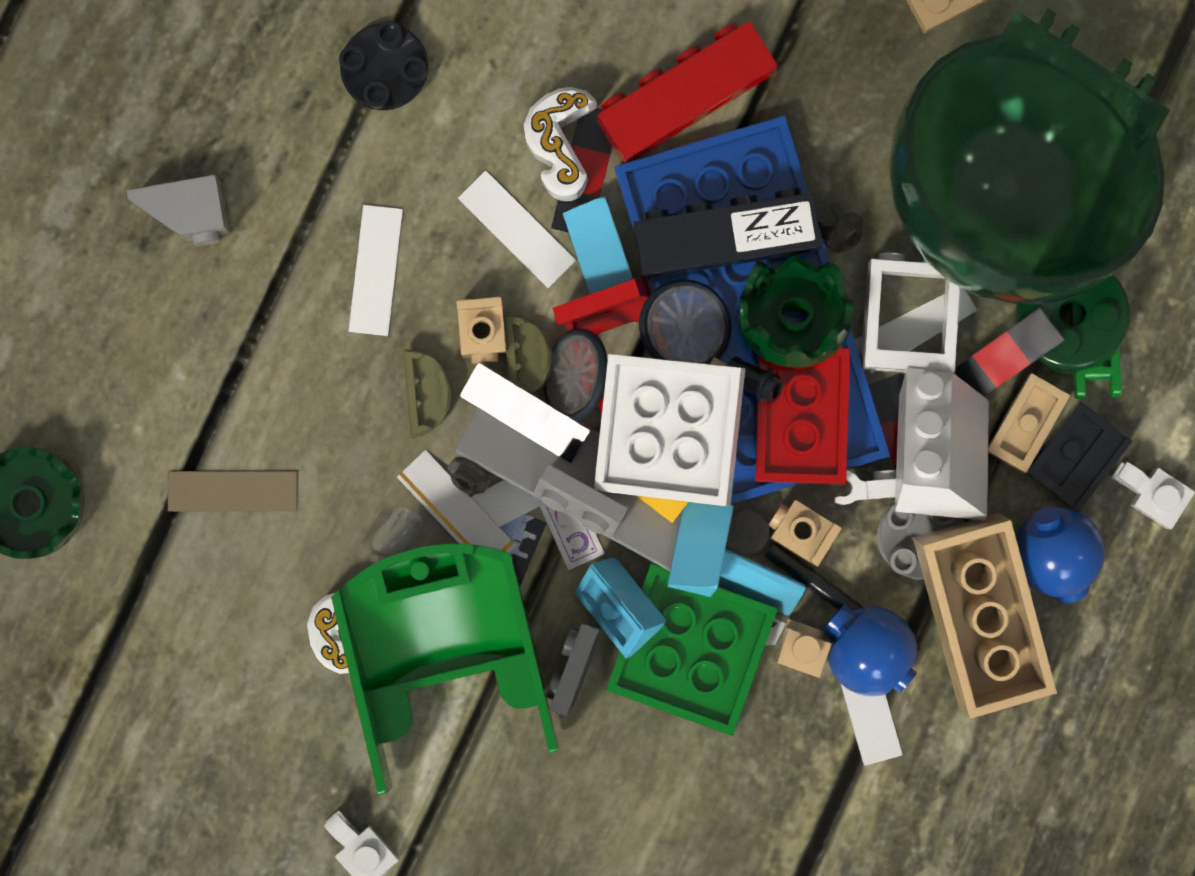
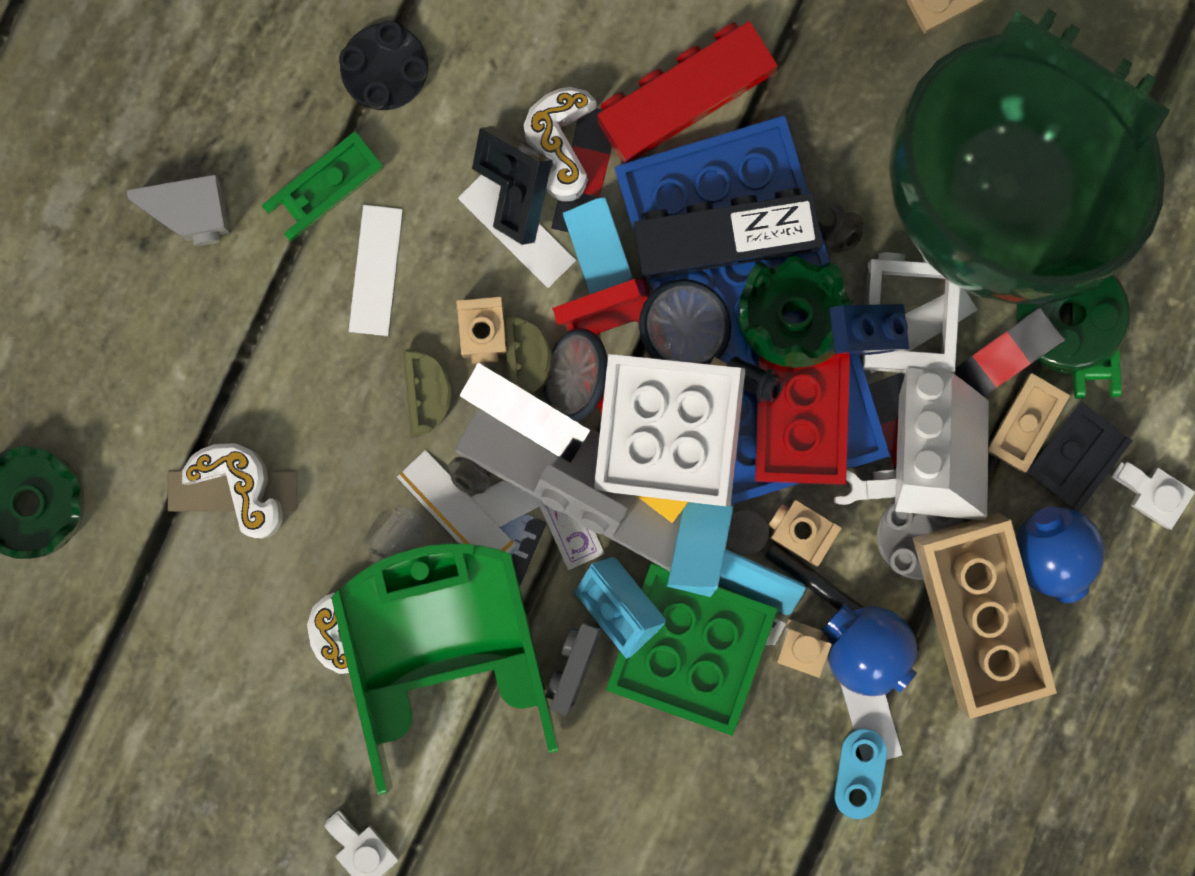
(247, 484): none -> white animal
(326, 184): none -> green hinge
(522, 179): none -> black plate
(860, 773): none -> medium azure plate
(869, 329): none -> dark blue plate

